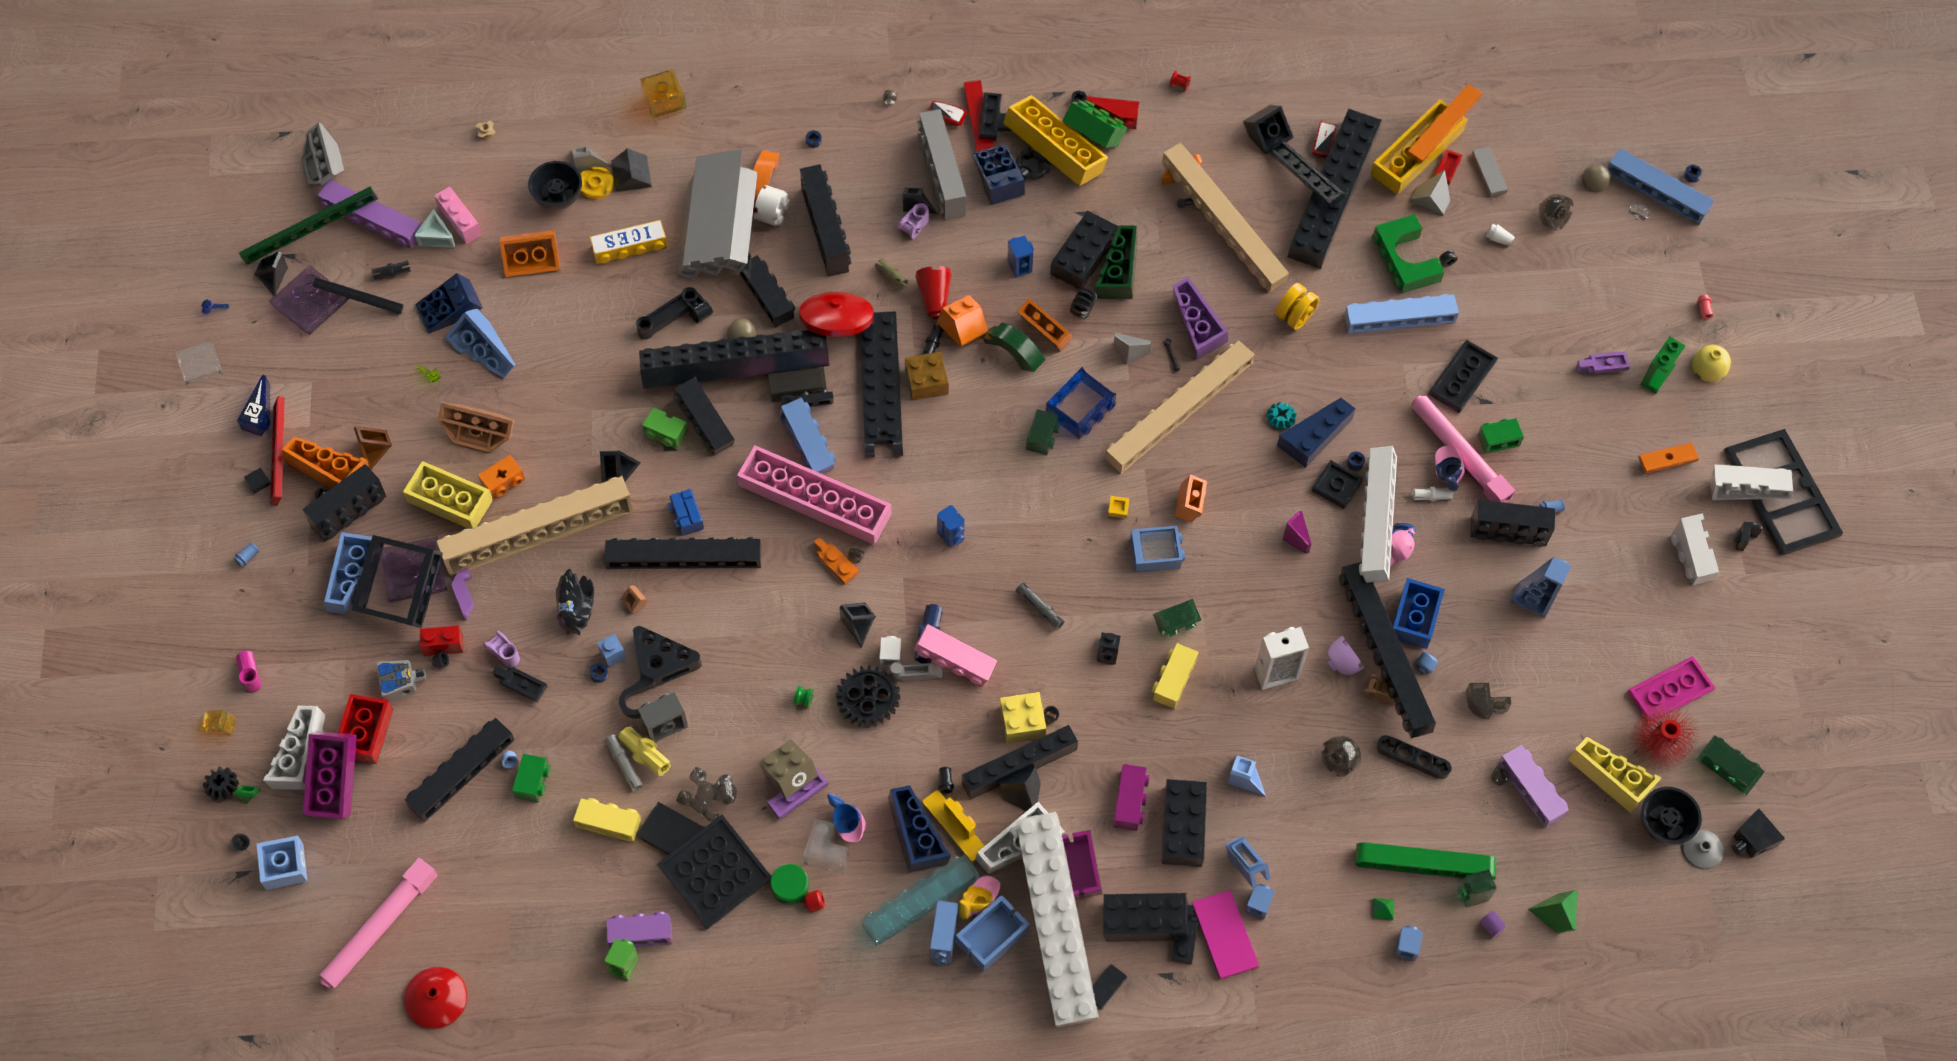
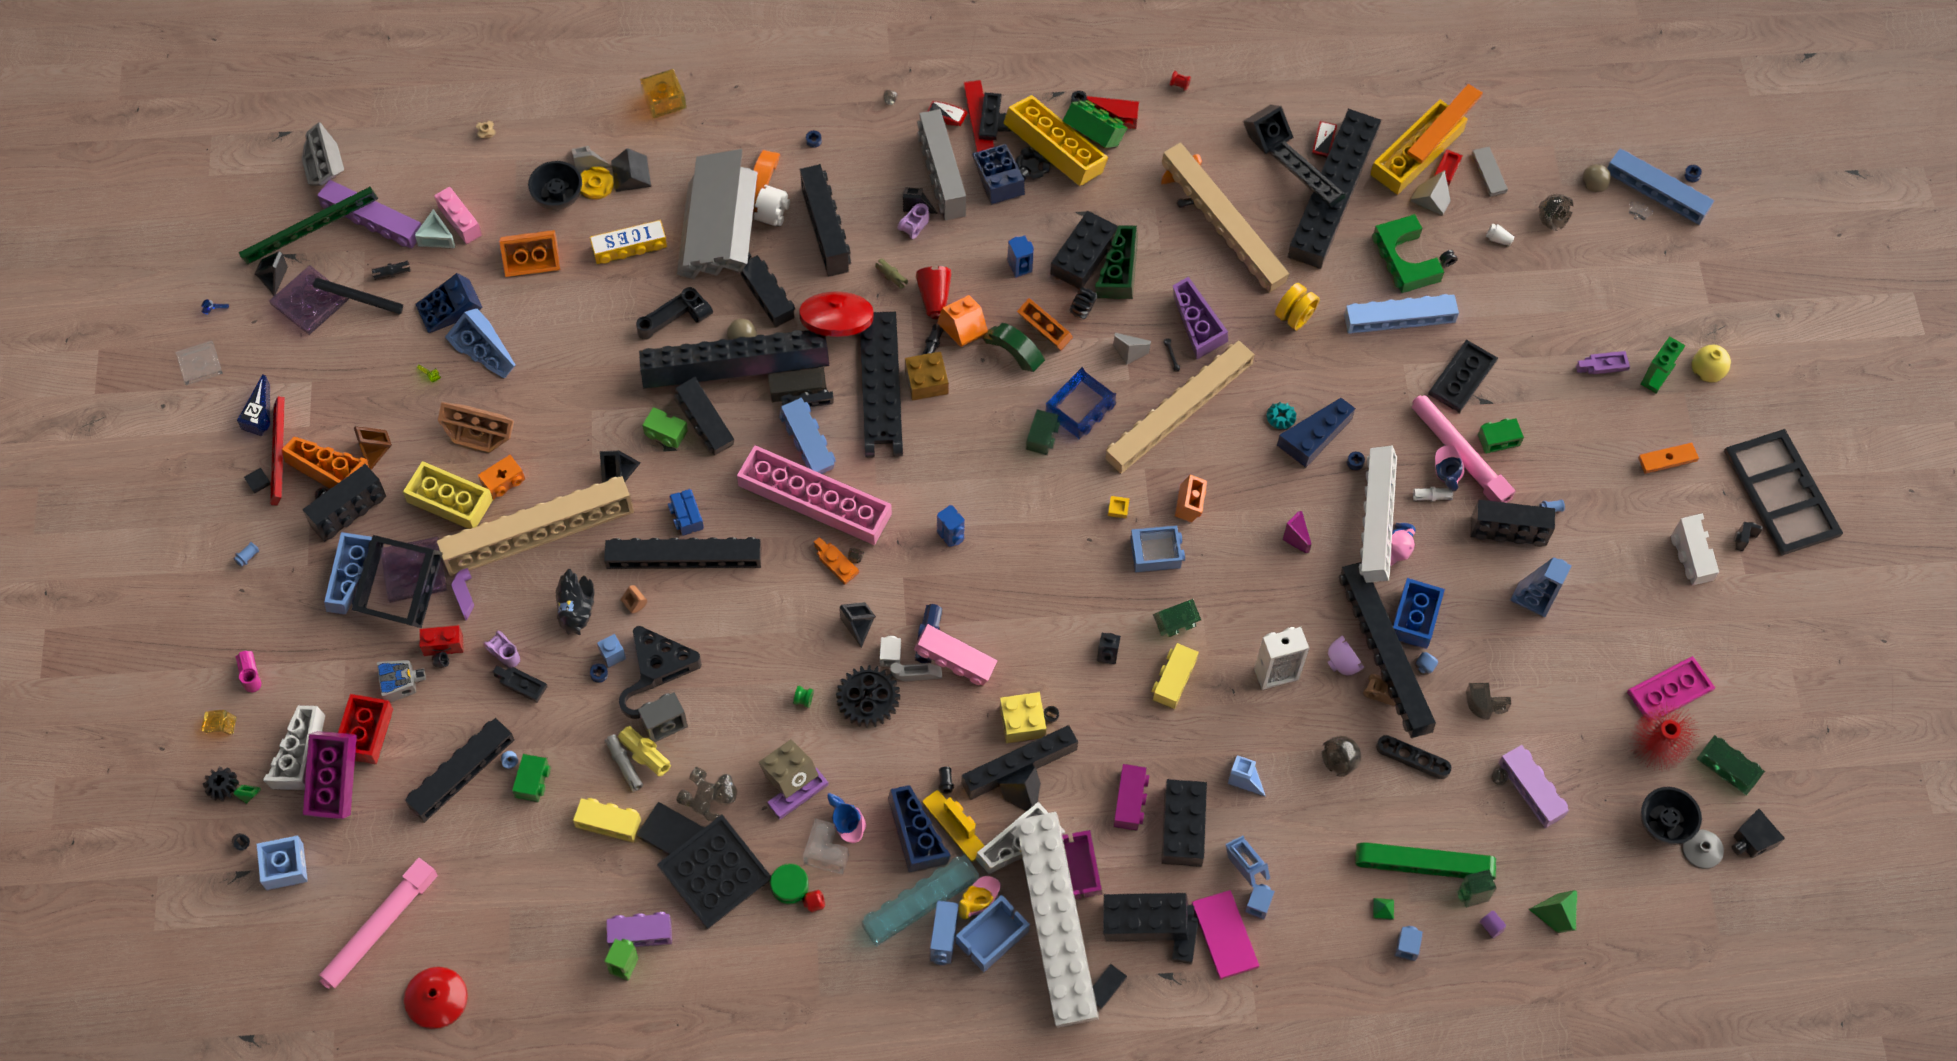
(1046, 612): dark grey pin -> none
(1337, 484): black tile -> none
(1613, 773): light yellow wedge -> none
(1705, 306): coral pin -> none
(1750, 483): white wedge -> none

